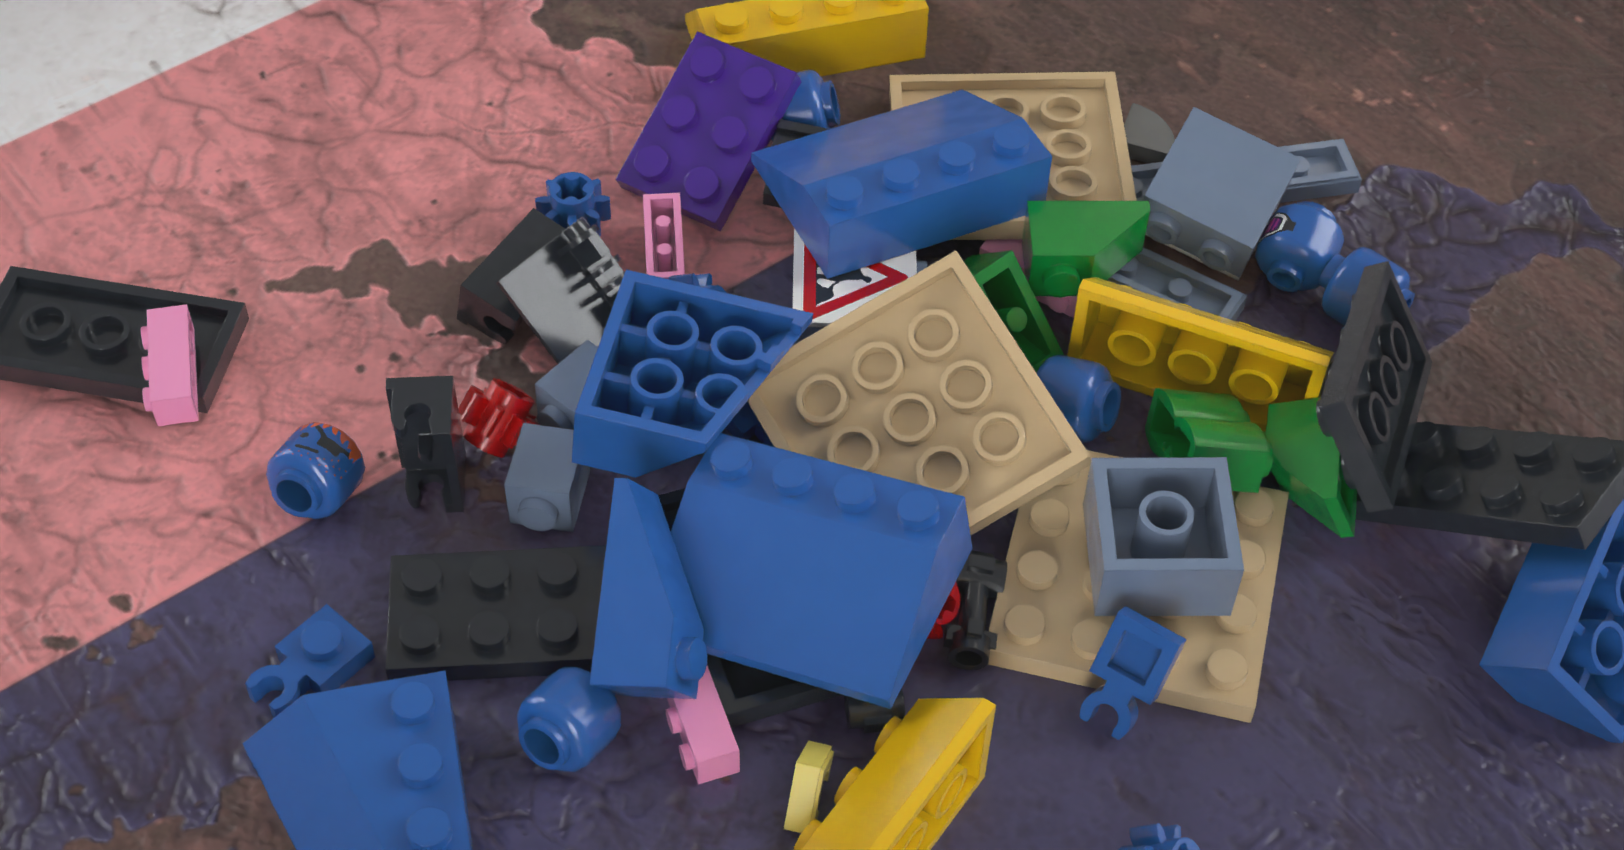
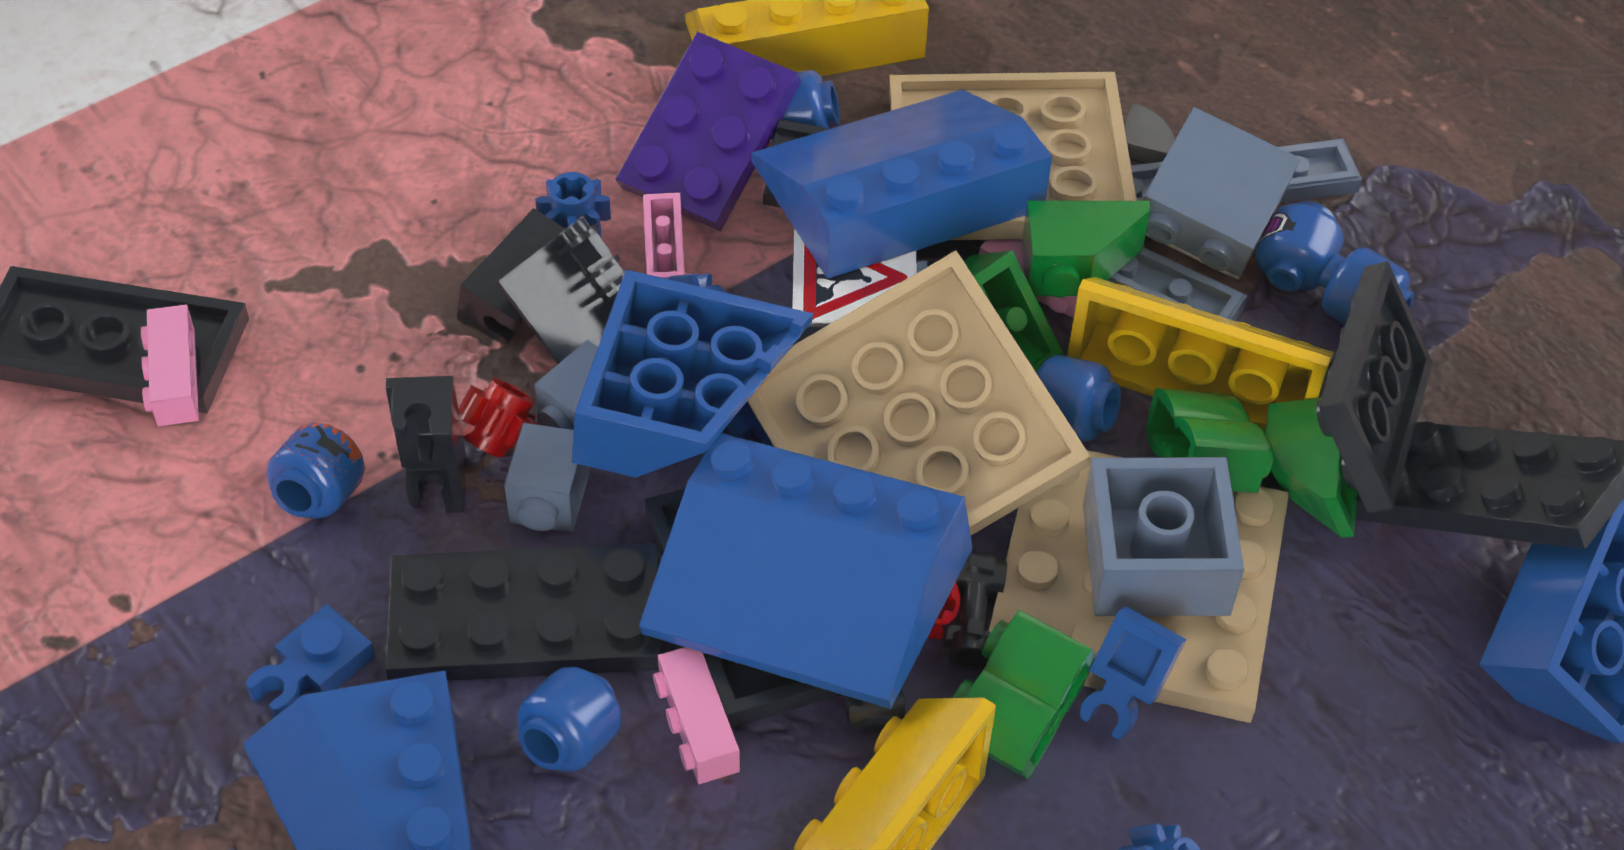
(646, 614): blue slope -> none
(809, 773): light yellow tile -> none
(1033, 683): none -> green brick

